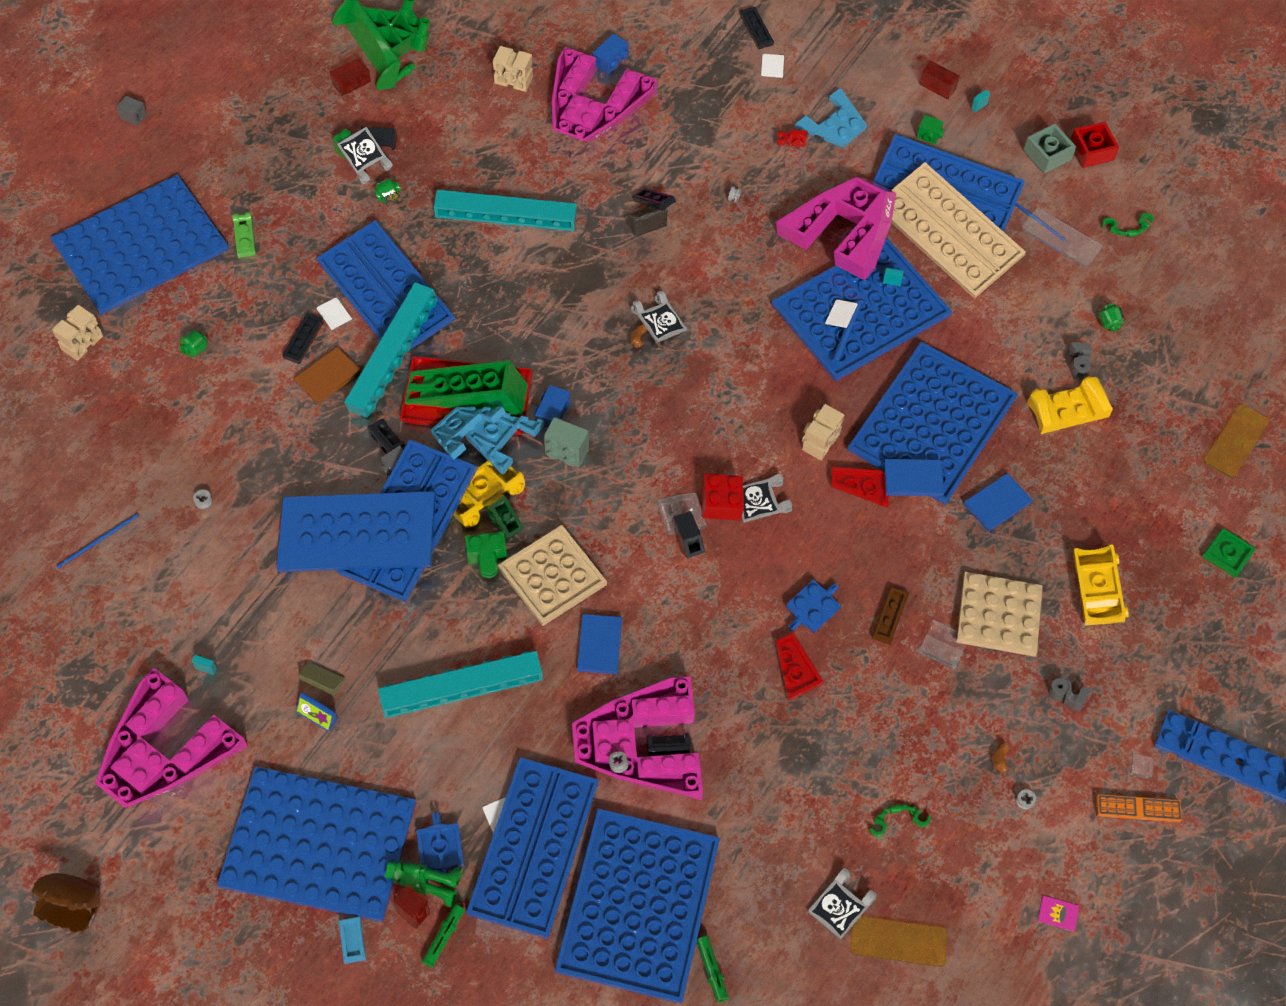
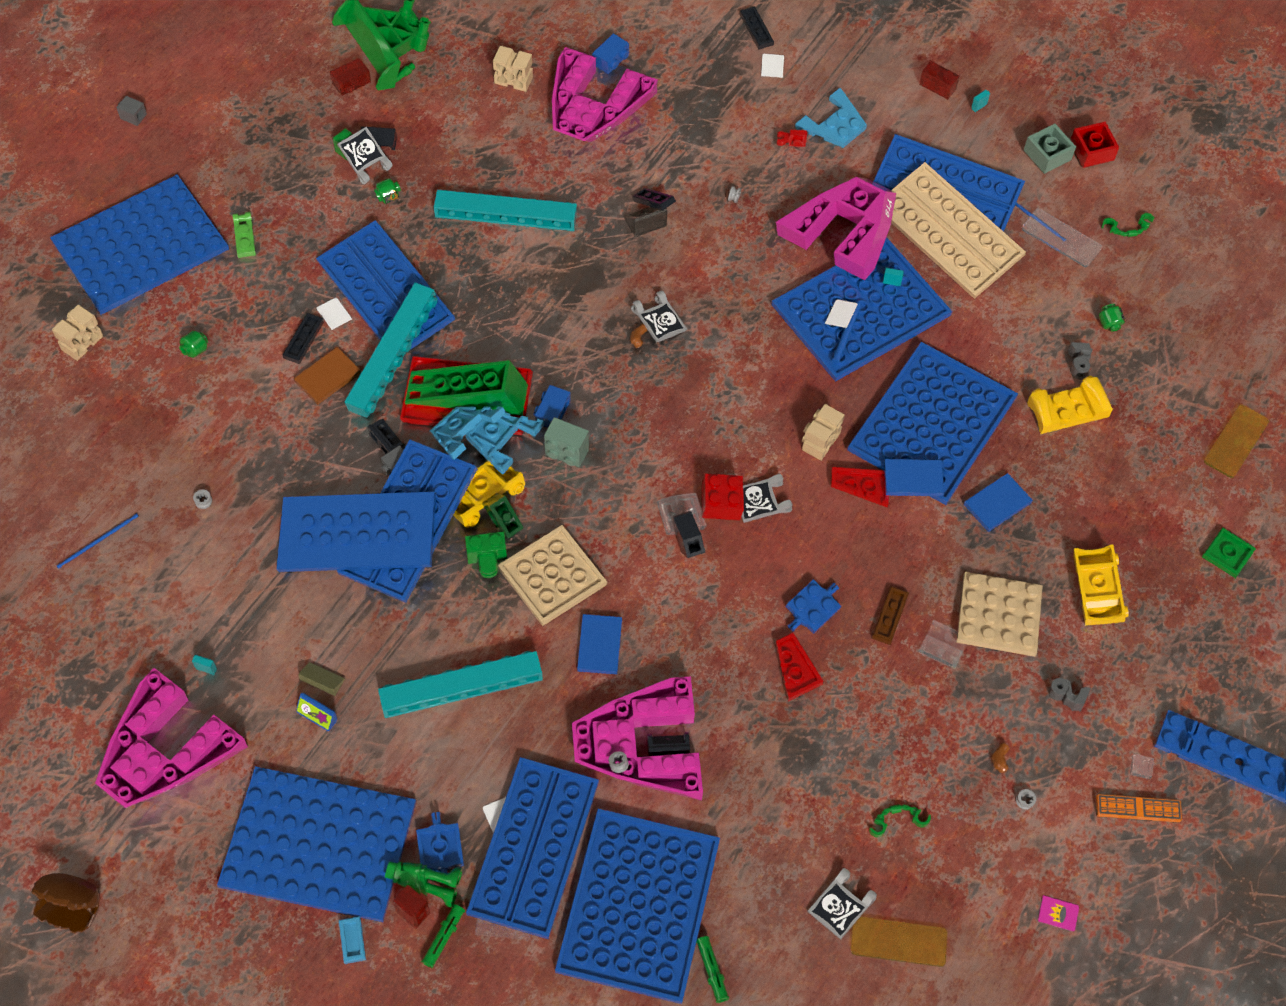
(931, 129): green brick -> none

